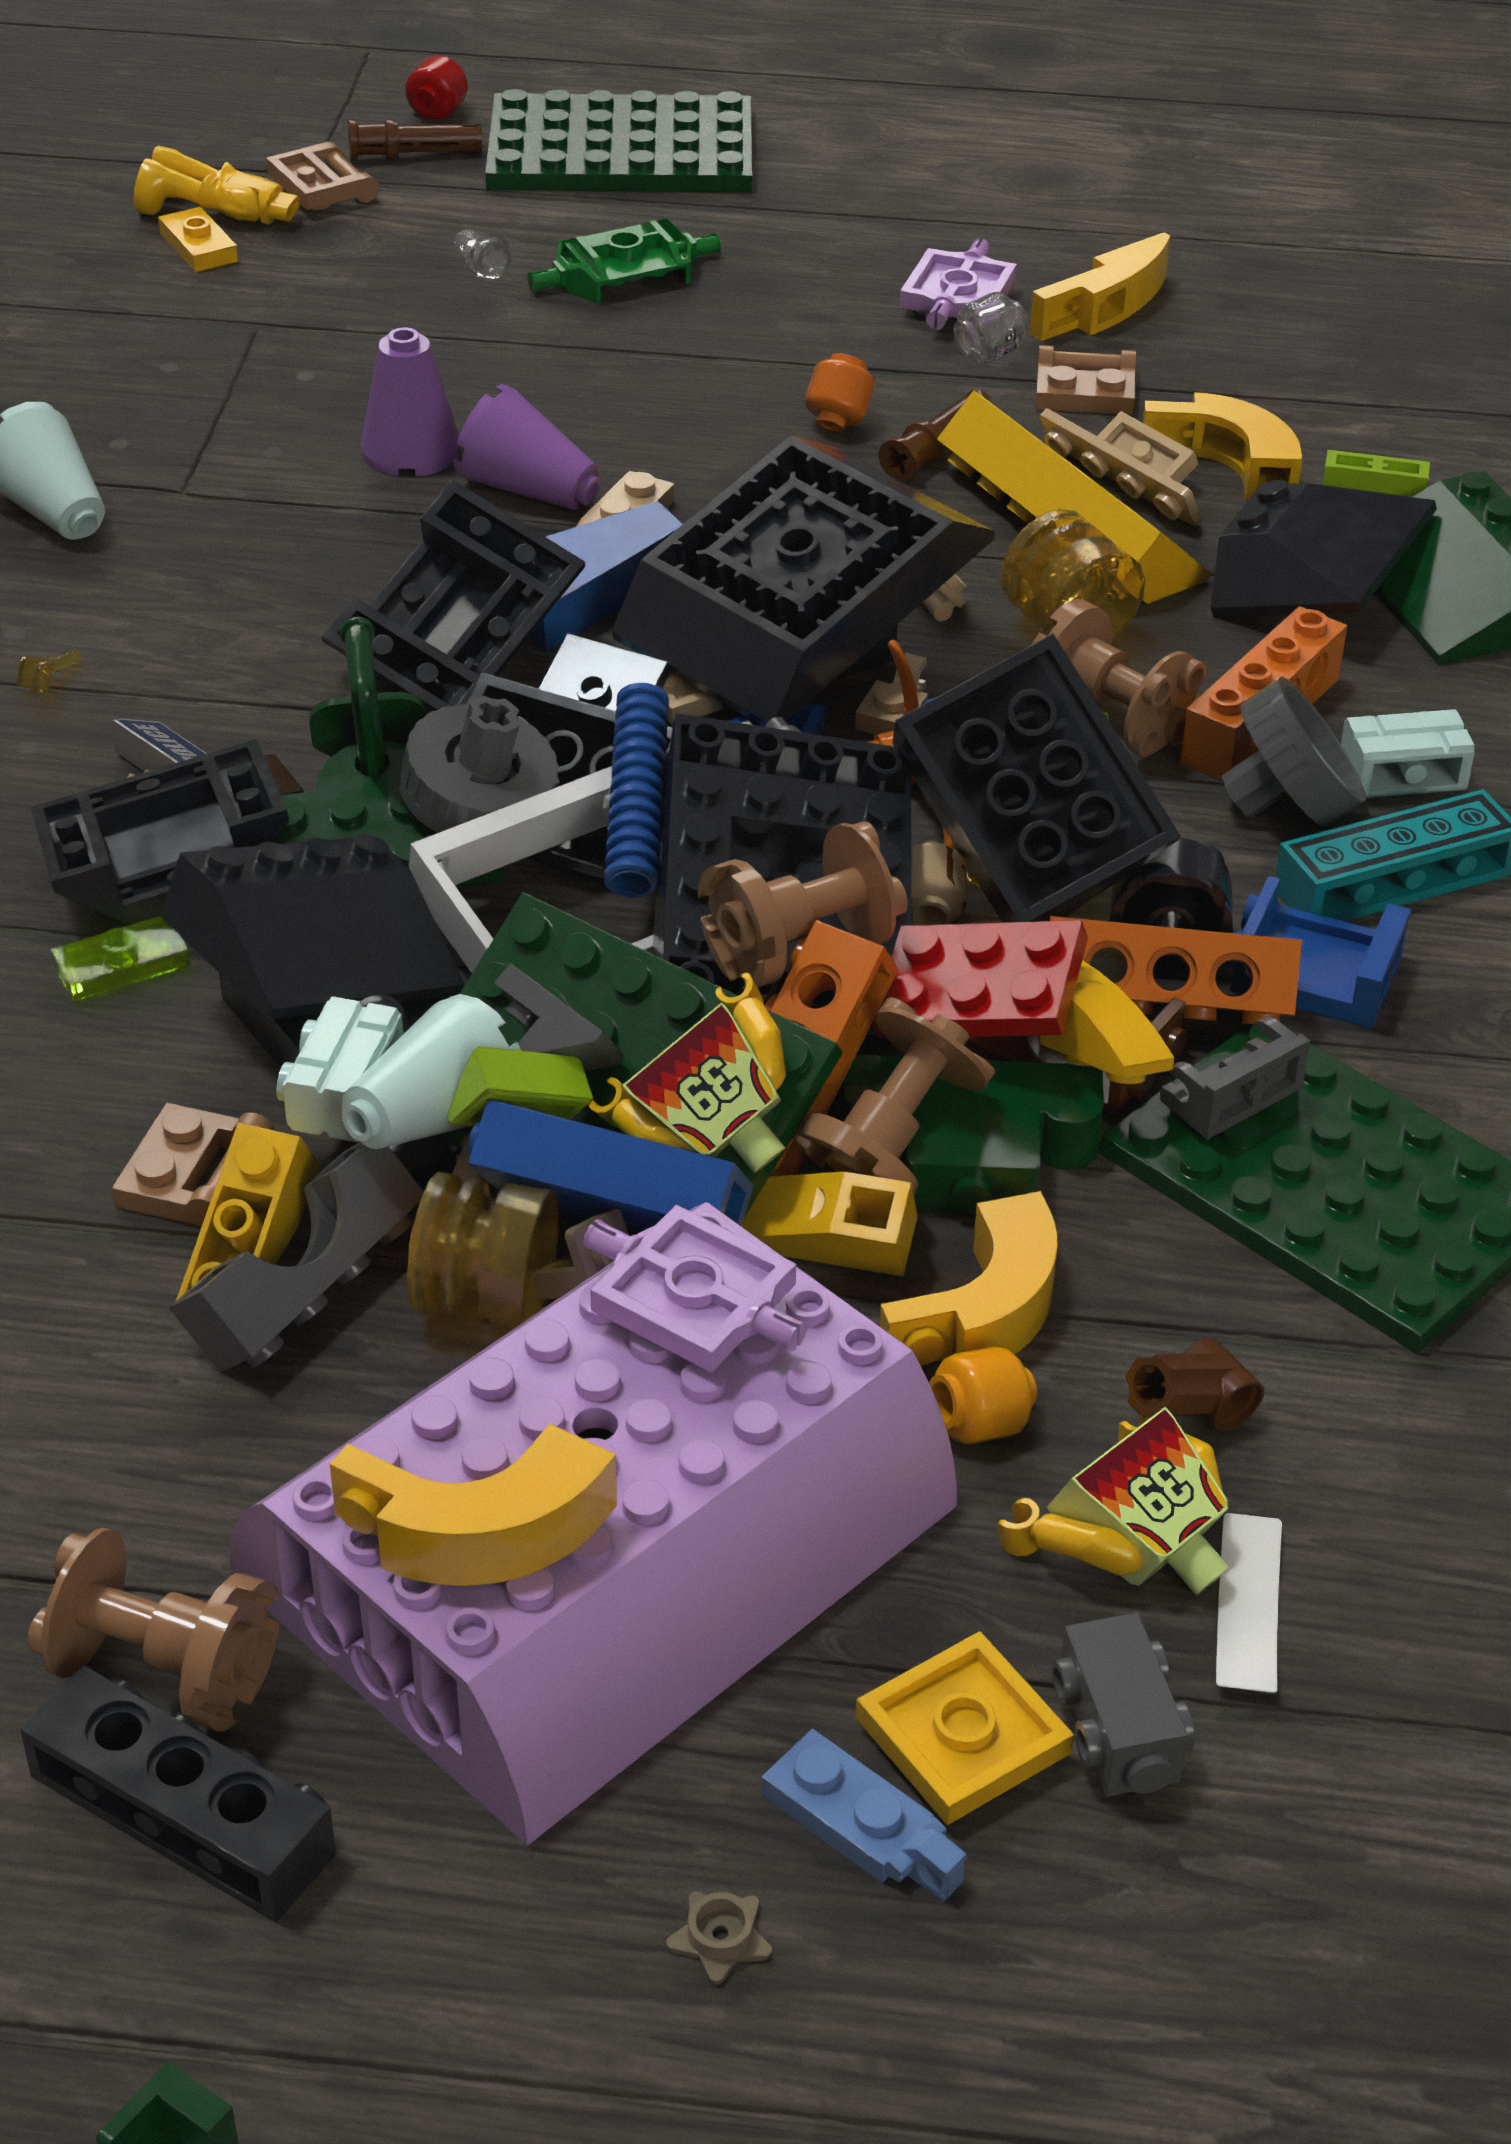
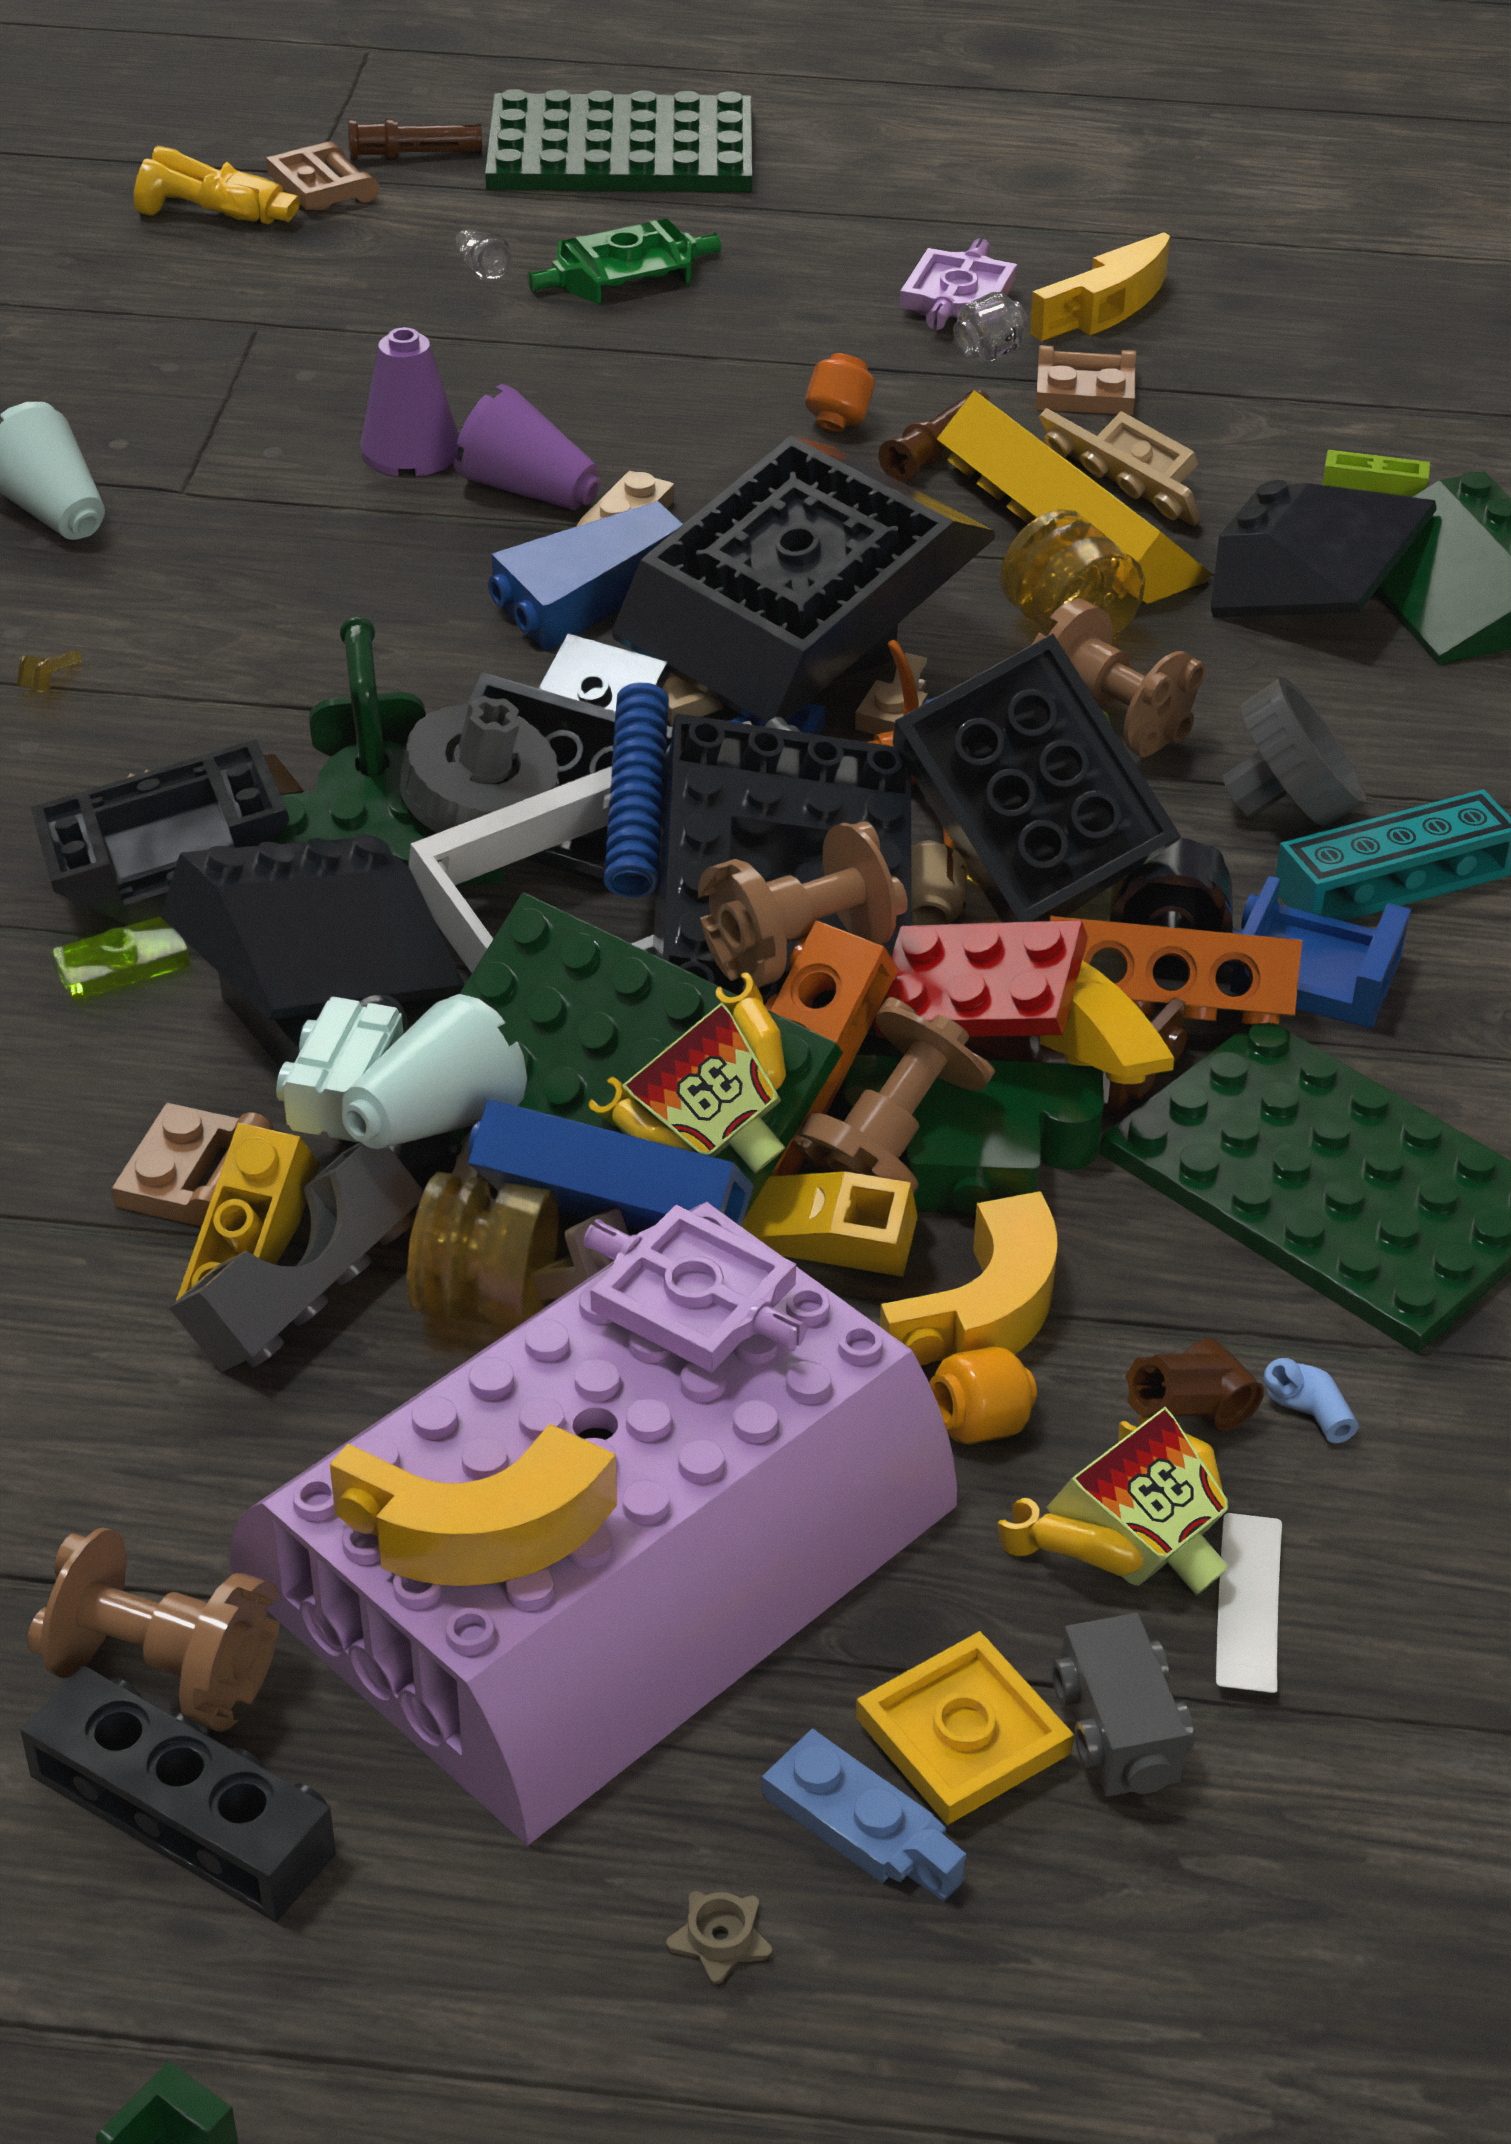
(151, 744): light grey slope -> none
(198, 239): yellow plate -> none
(439, 85): red head -> none
(461, 599): black slope -> none
(519, 1078): lime slope -> none
(553, 1024): dark grey slope -> none
(946, 598): tan plate -> none
(1231, 433): yellow arch -> none
(1240, 1083): dark grey hinge -> none
(1301, 648): orange brick -> none
(1312, 1393): none -> light blue arm
(1409, 752): light aqua brick -> none

